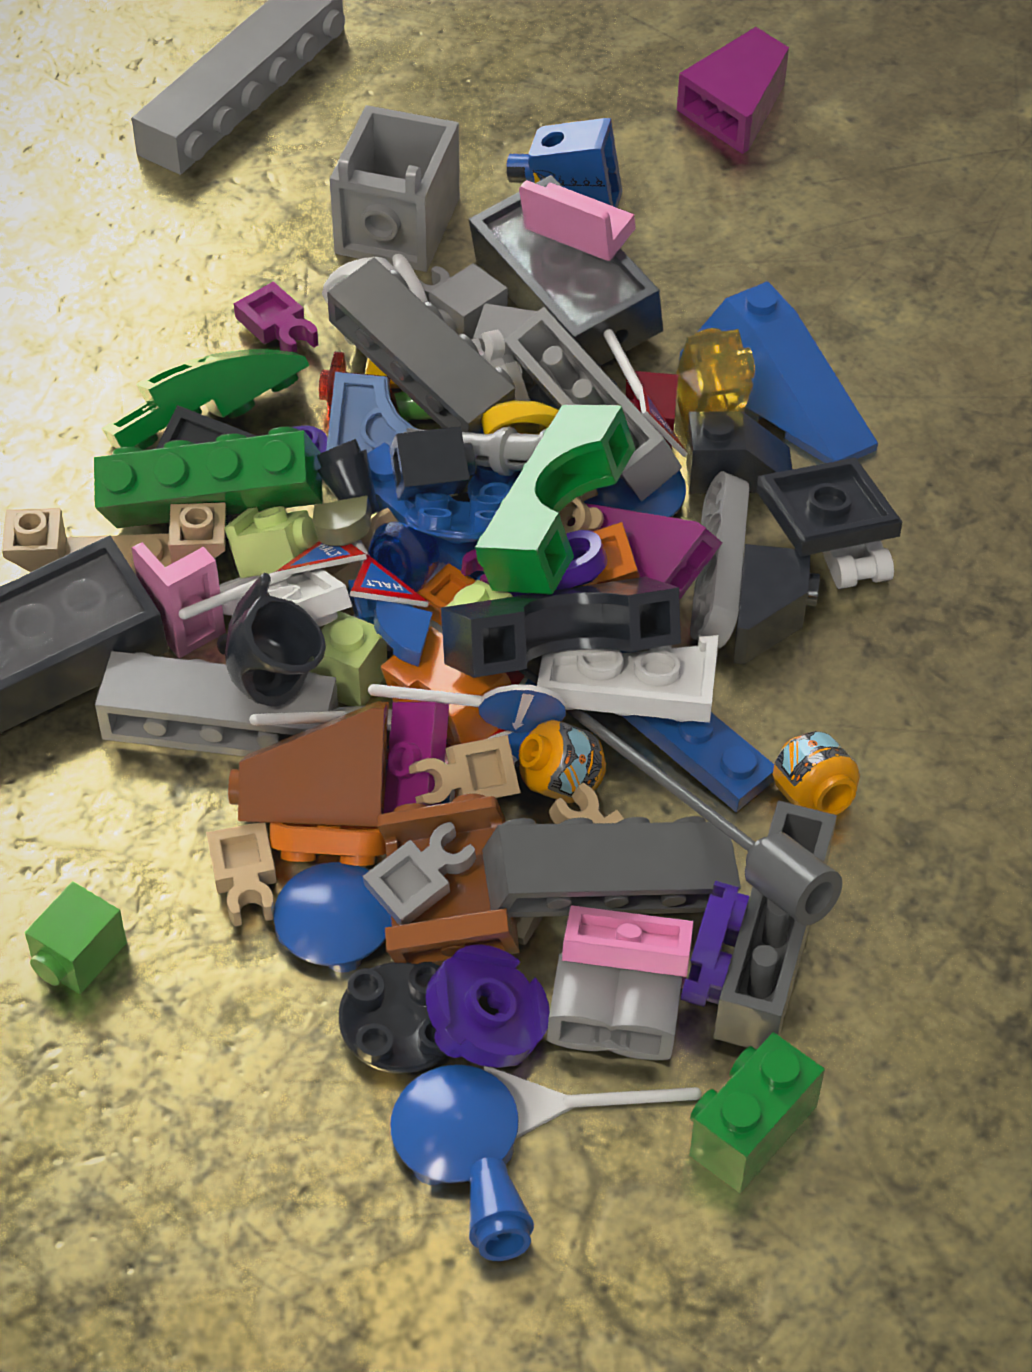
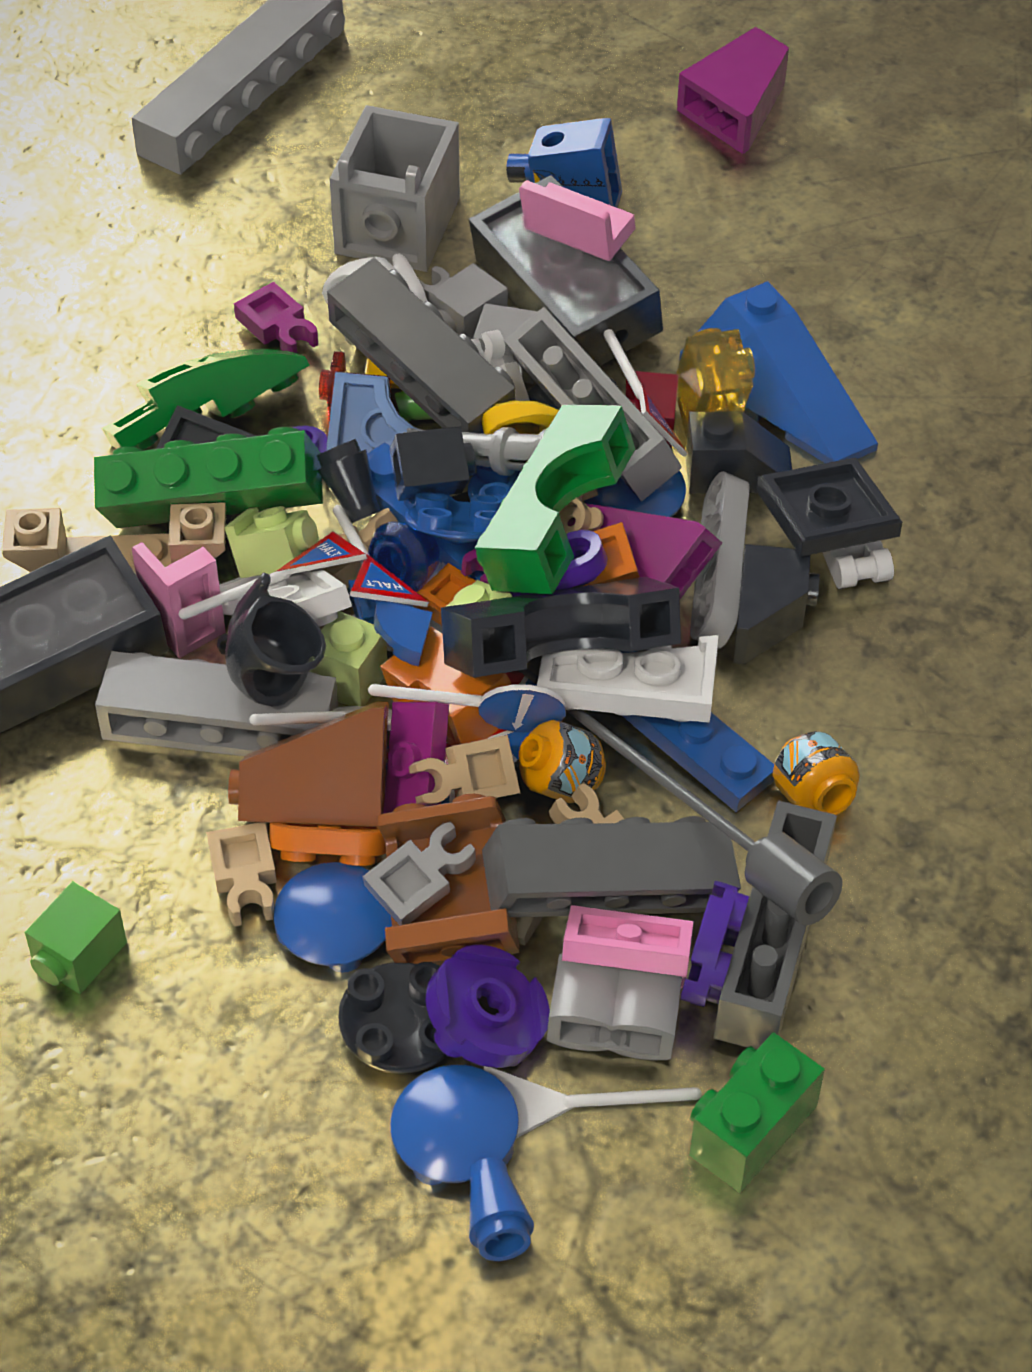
(342, 521): olive tile -> none

